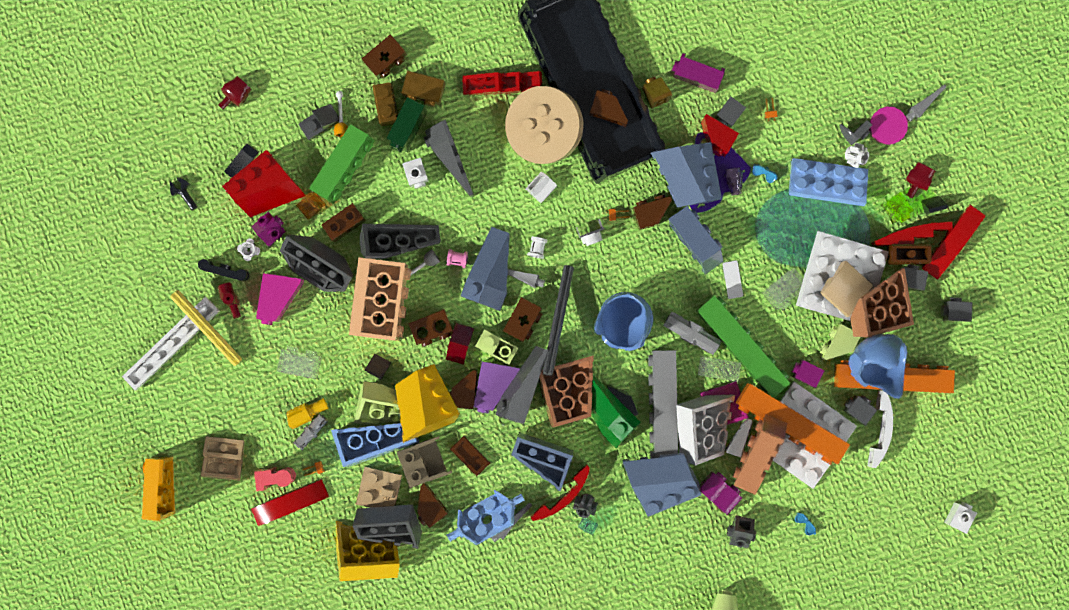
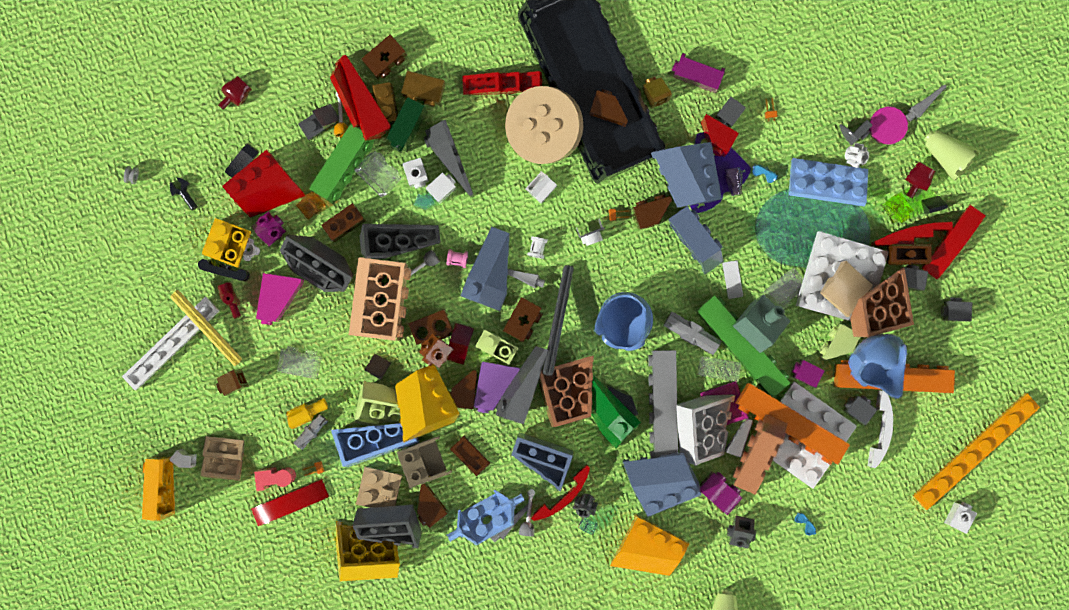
(131, 175): none -> light grey bush
(183, 459): none -> white piece
(226, 242): none -> yellow slope
(231, 382): none -> reddish brown slope
(358, 101): none -> red wedge
(378, 173): none -> clear piece
(424, 202): none -> clear light blue piece
(435, 351): none -> dark orange brick
(441, 187): none -> white brick
(527, 527): none -> hinge
(649, 549): none -> light orange wedge
(762, 323): none -> sand green brick
(951, 153): none -> yellowish green cone
(976, 451): none -> light orange plate

